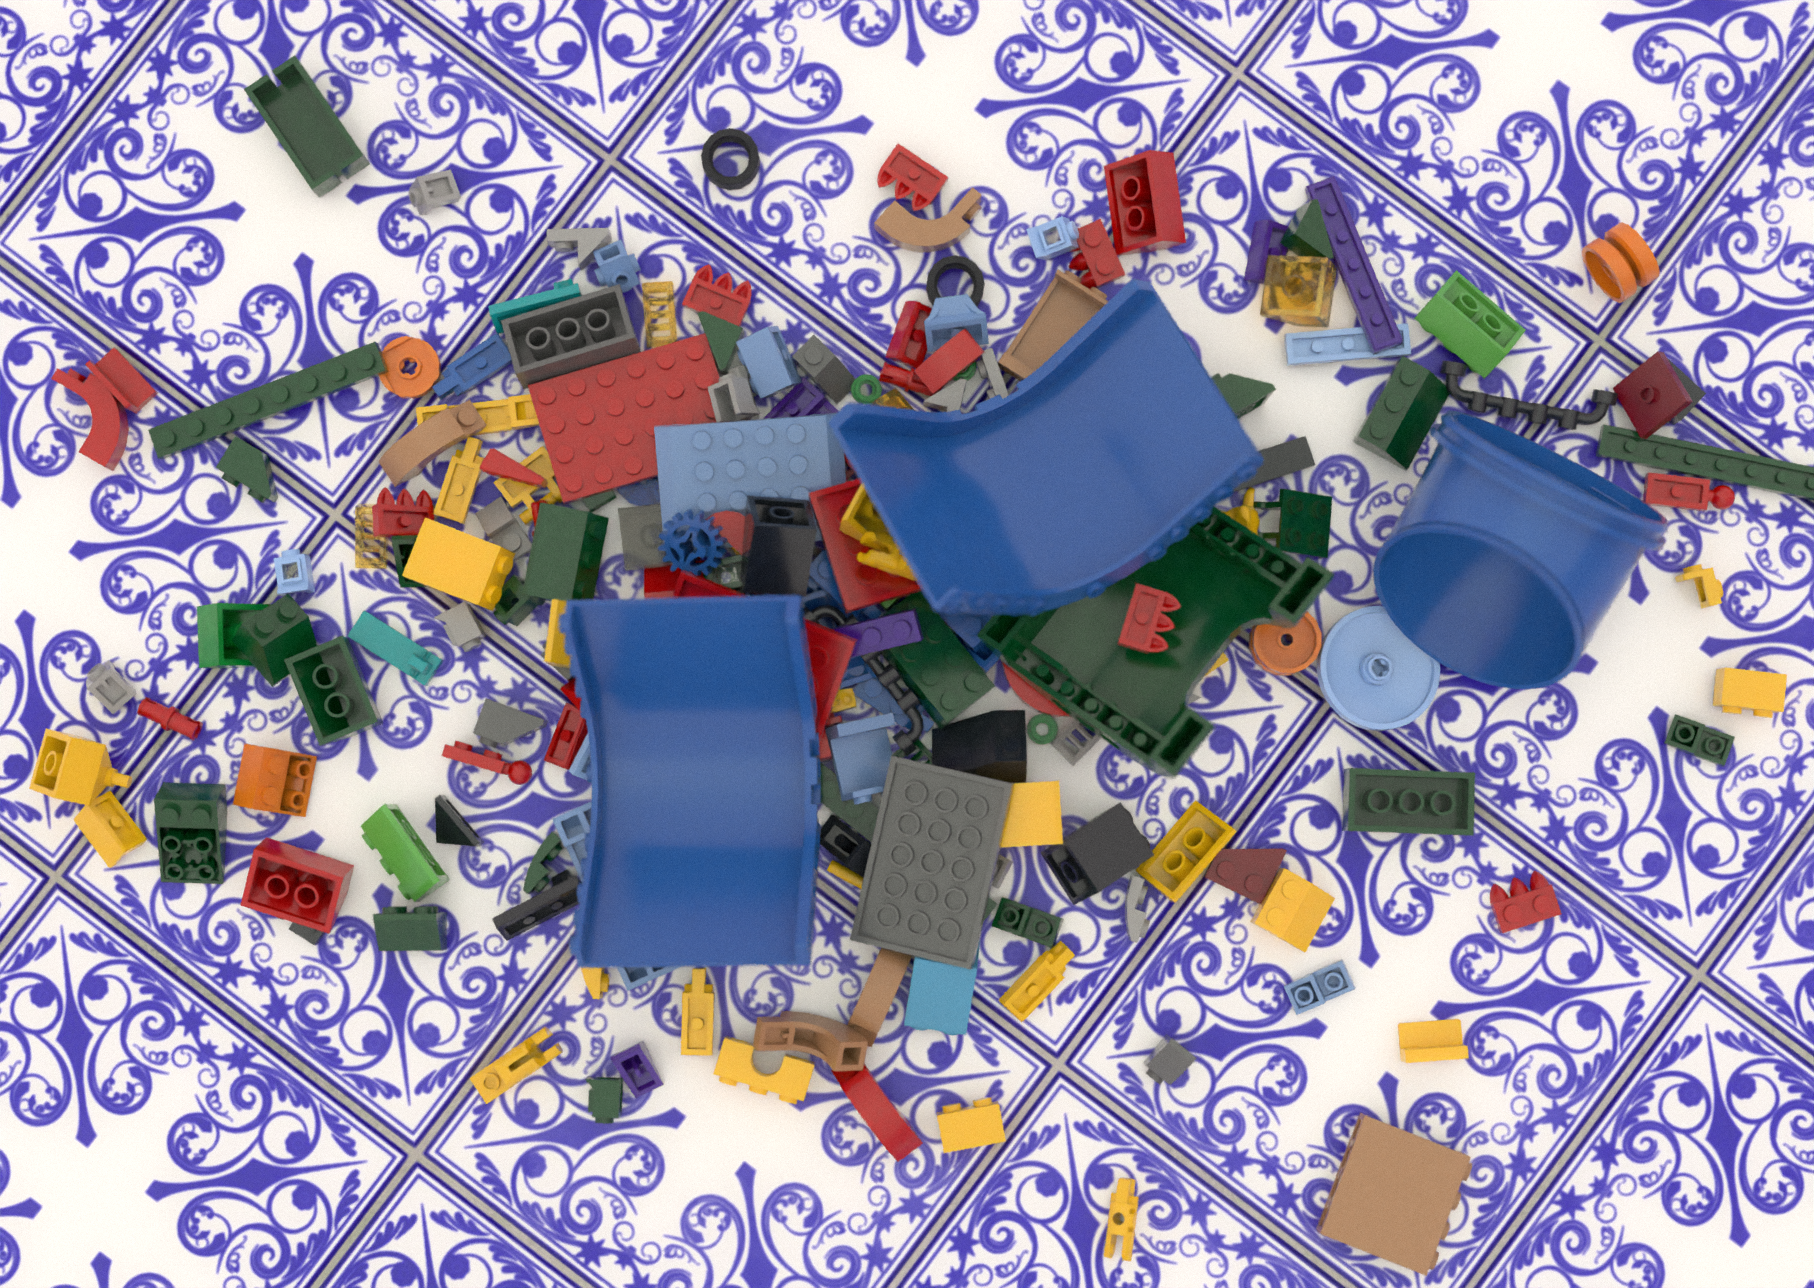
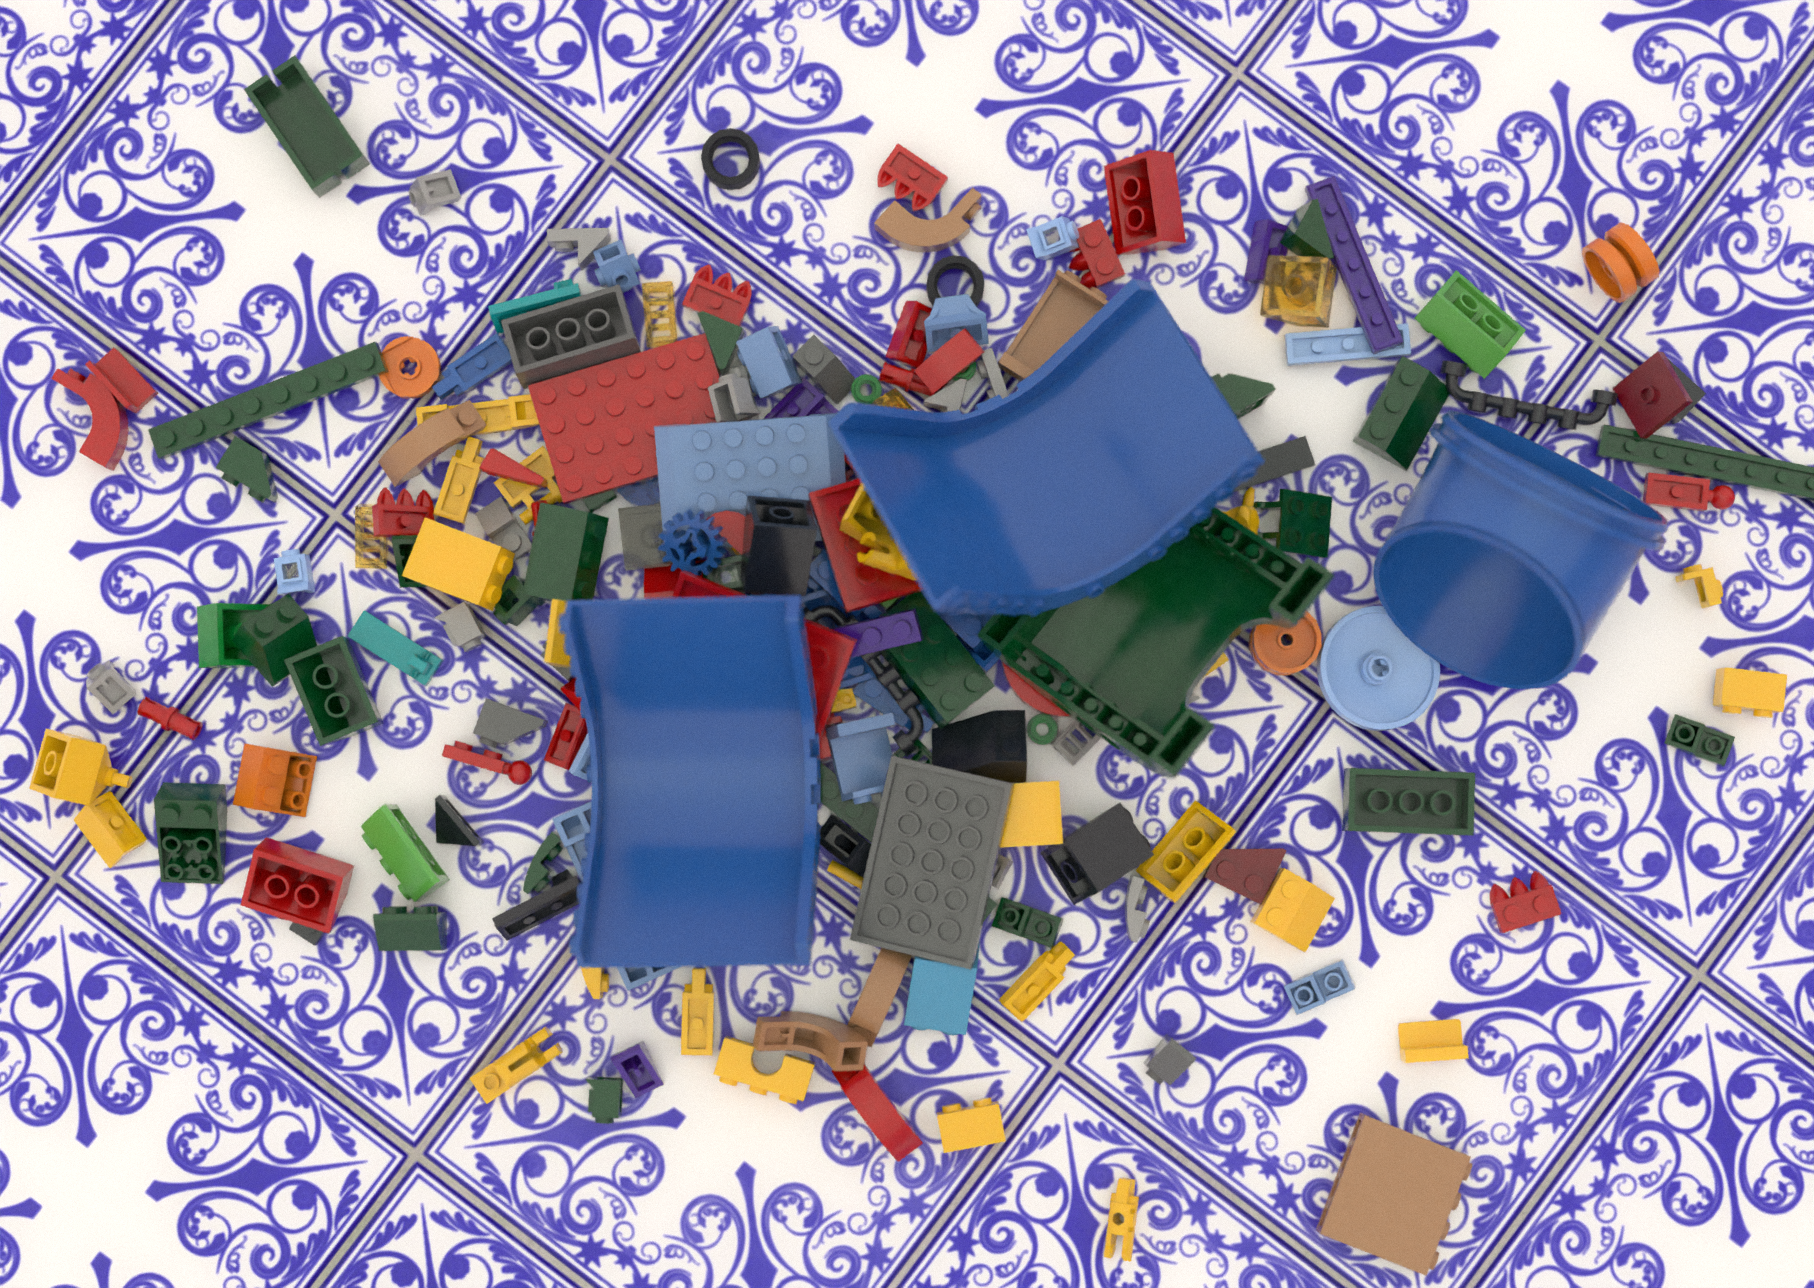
(1145, 619): red plate -> none

